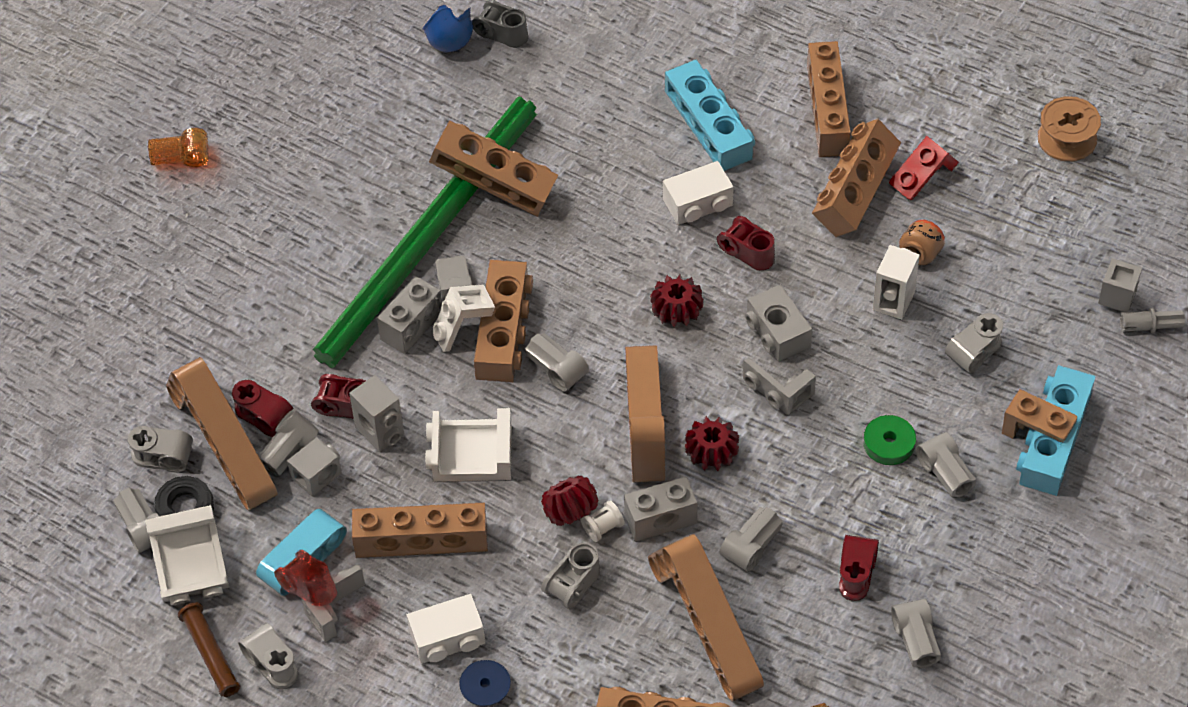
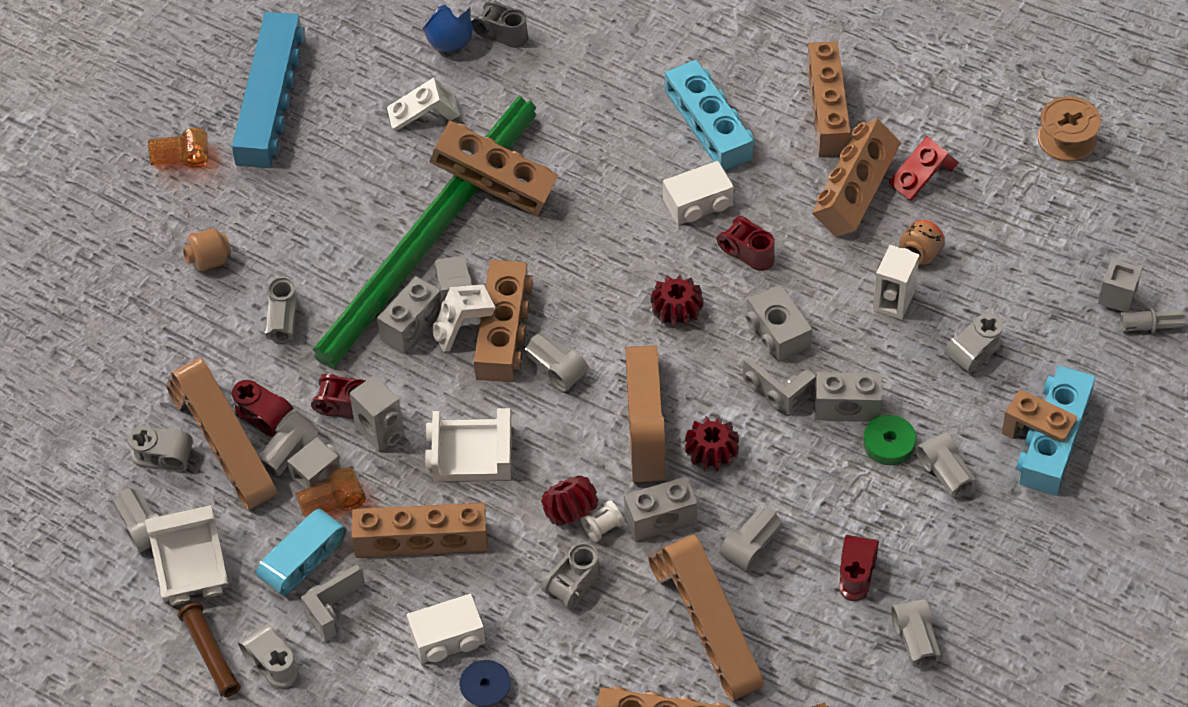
(182, 486): black tyre -> none
(207, 249): none -> medium nougat head
(267, 90): none -> dark azure brick
(281, 310): none -> light grey piece
(307, 579): clear red piece -> none
(340, 492): none -> clear orange piece
(420, 101): none -> white bracket
(847, 396): none -> light grey brick

